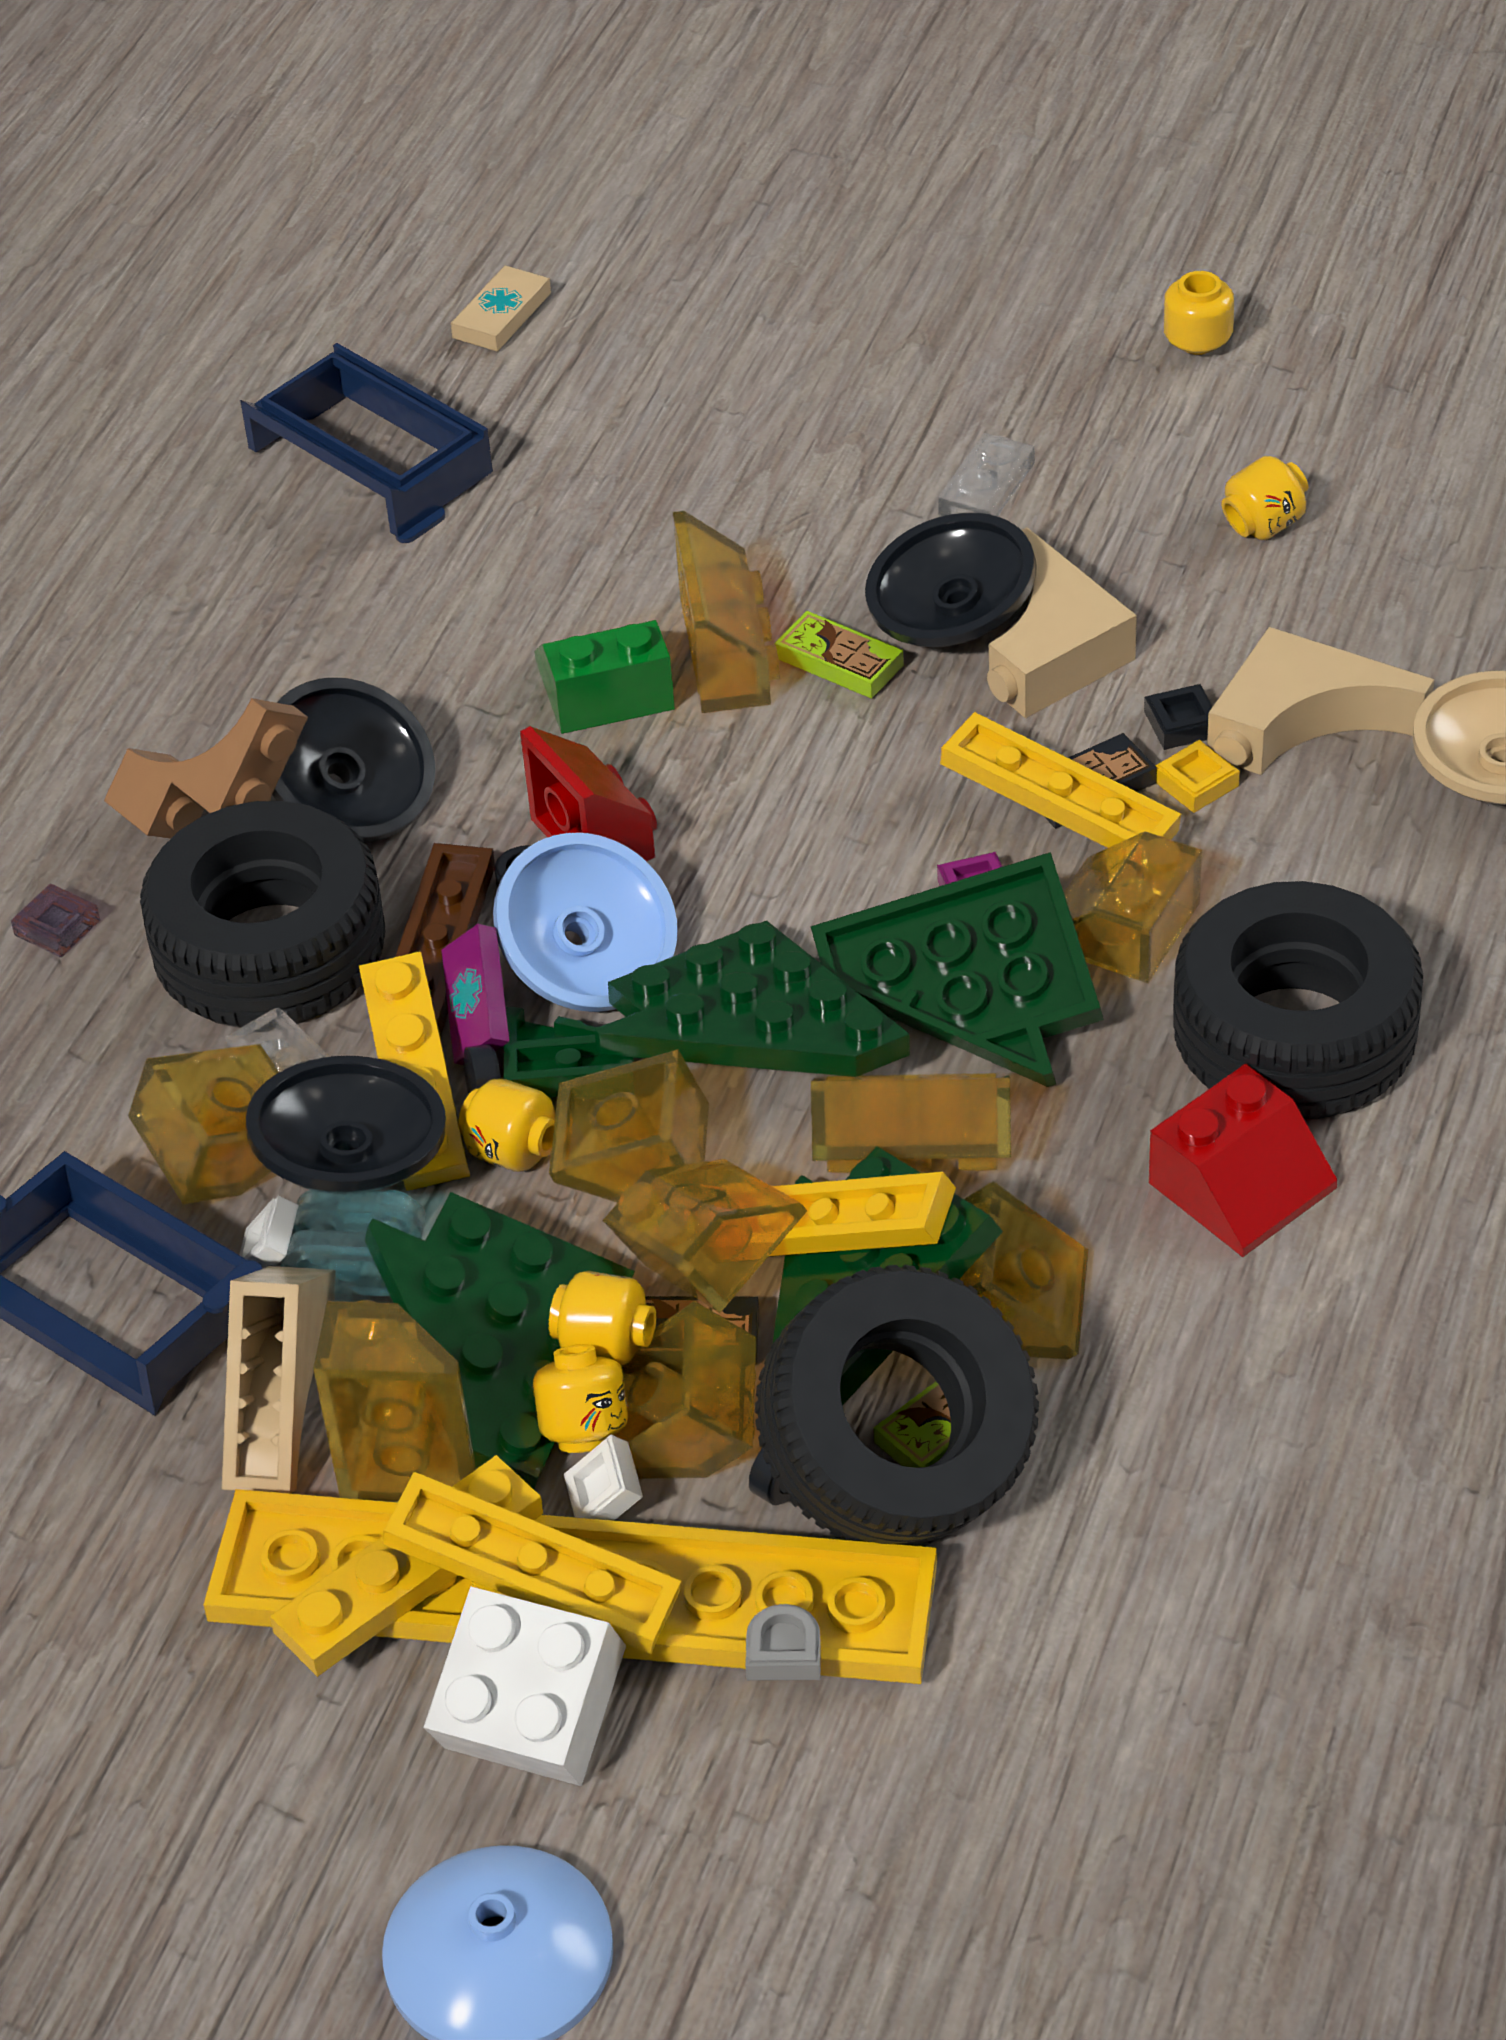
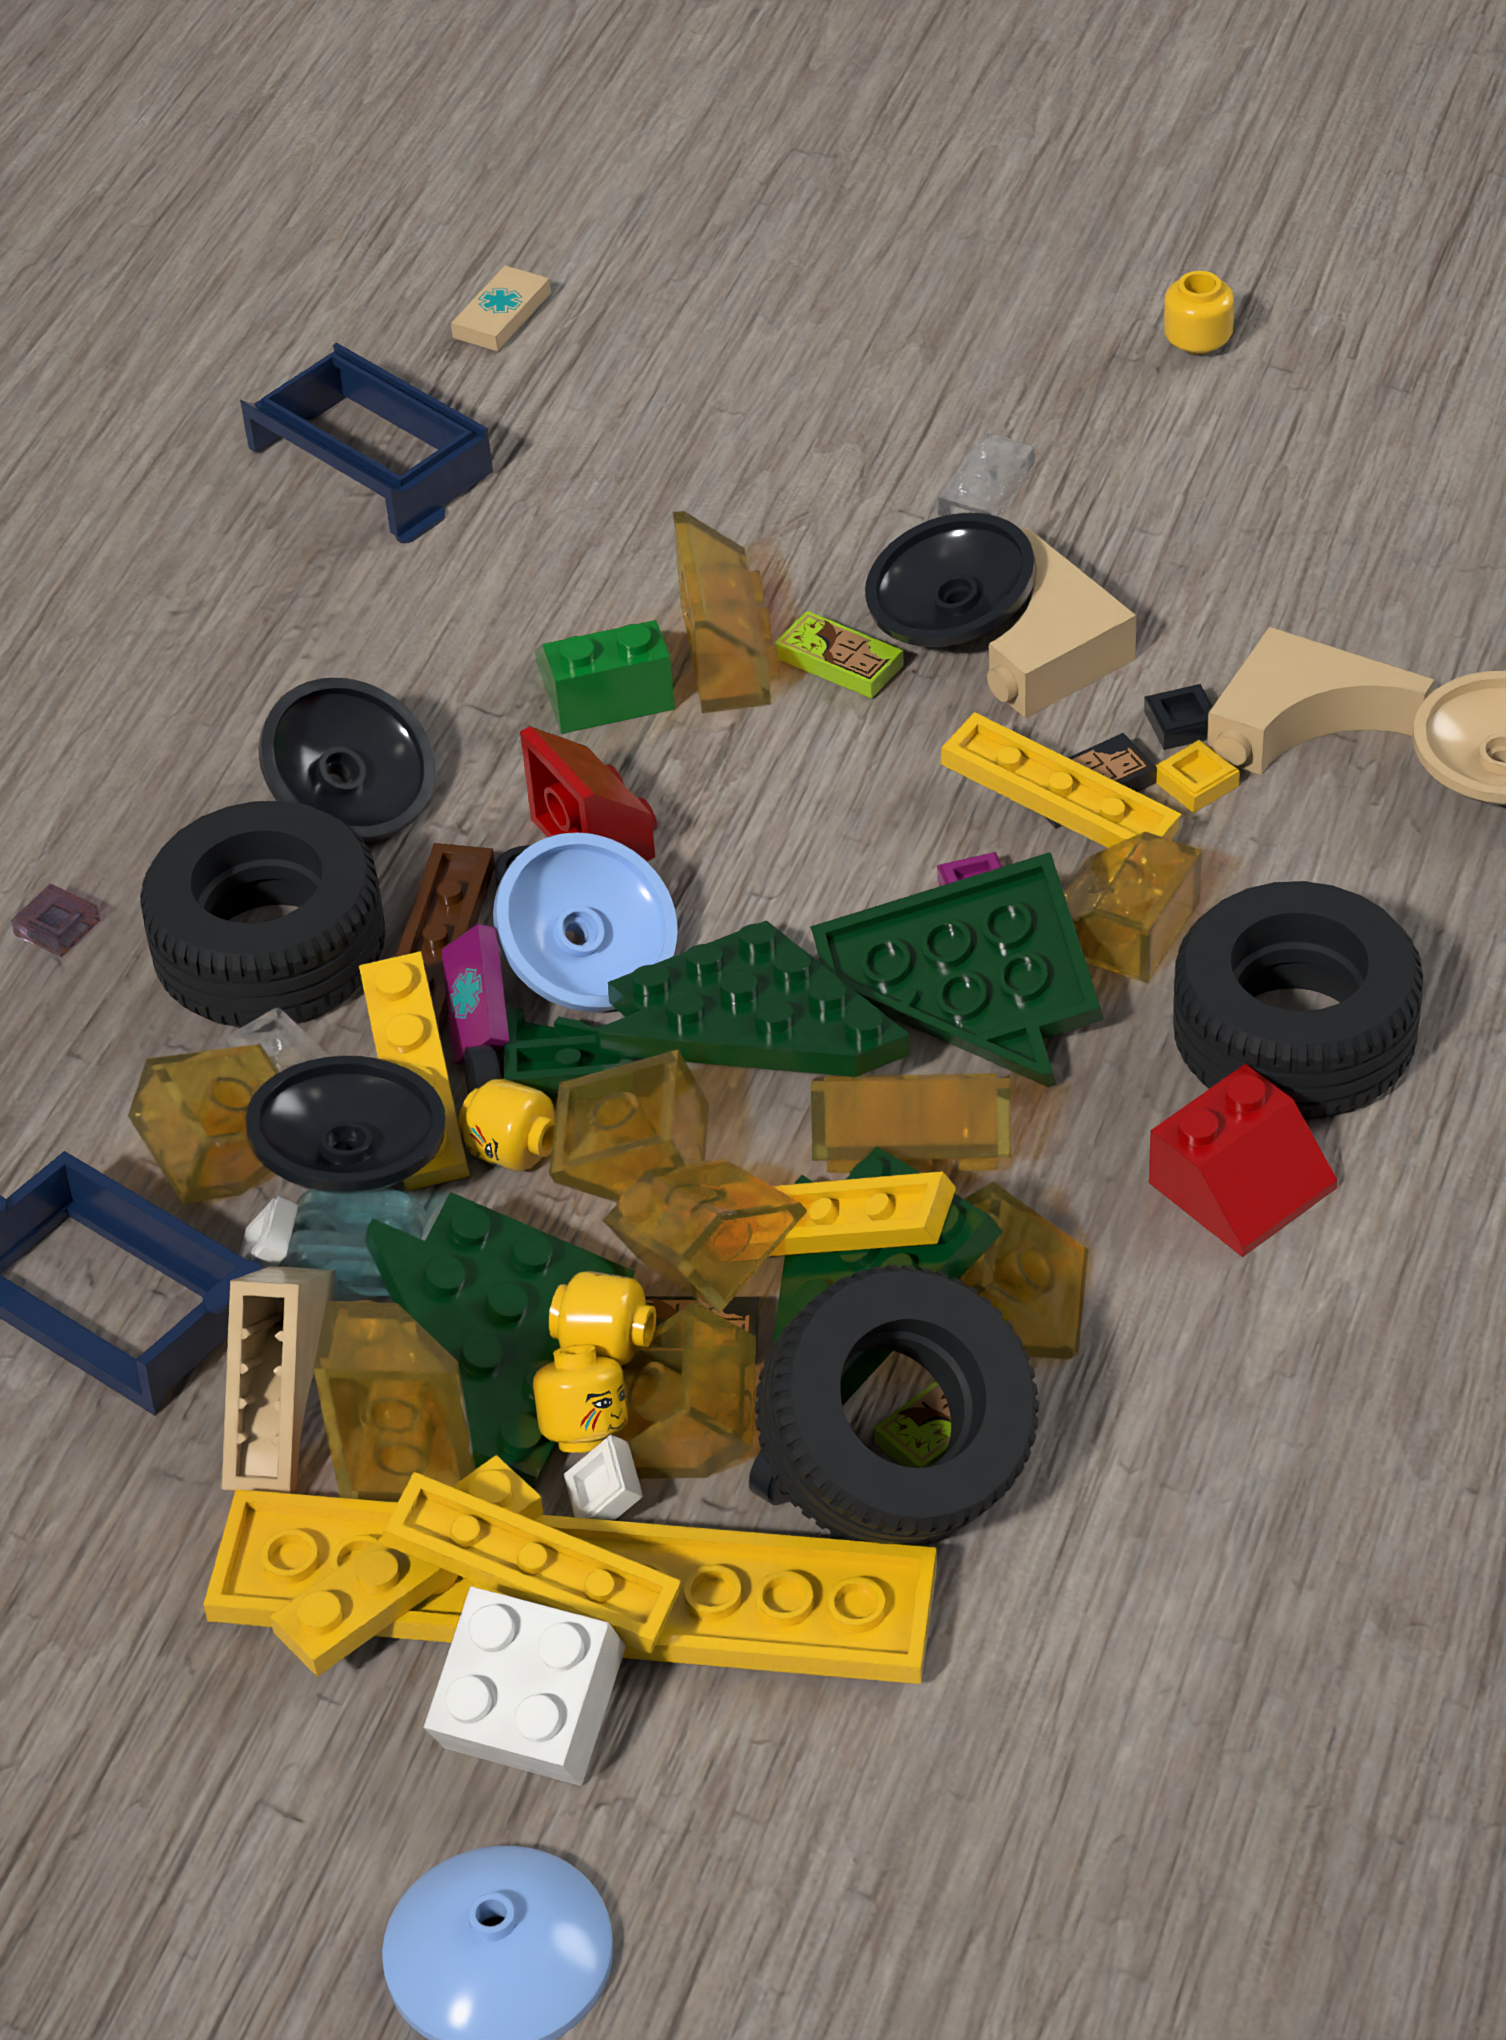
(243, 767): medium nougat arch -> none
(783, 1645): light grey tile -> none
(1265, 498): yellow head -> none

